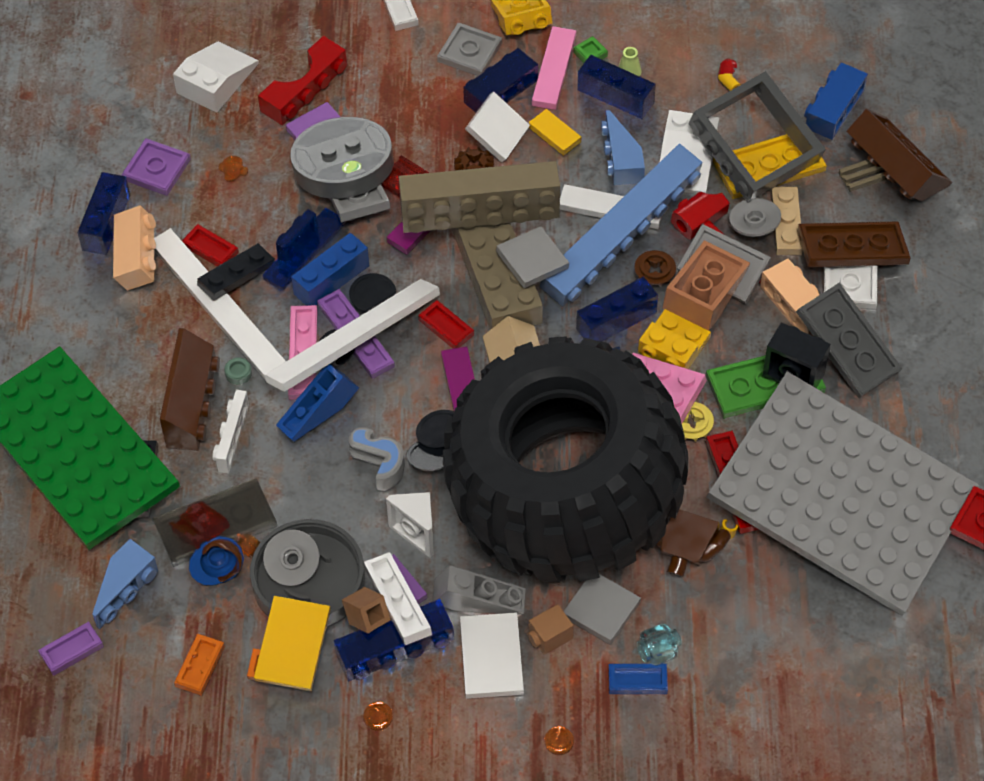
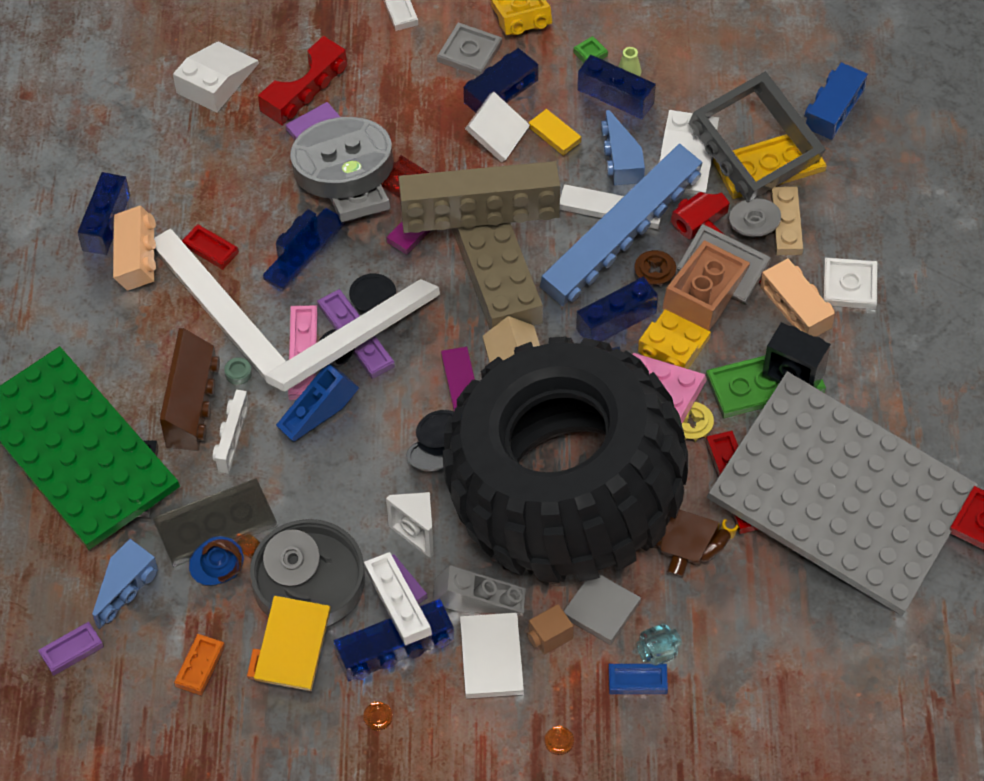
(156, 166): medium lavender tile -> none
(199, 524): clear red plate -> none
(234, 163): clear orange plate -> none
(235, 272): black plate -> none
(330, 270): blue brick -> none
(366, 609): medium nougat brick -> none
(379, 451): light grey animal -> none
(446, 325): red tile -> none
(463, 159): reddish brown gear -> none
(532, 257): light grey tile -> none
(554, 68): bright pink tile -> none
(726, 74): arm -> none
(853, 244): reddish brown tile -> none
(854, 343): dark grey tile -> none
(872, 169): dark tan tile -> none
(897, 156): reddish brown slope -> none

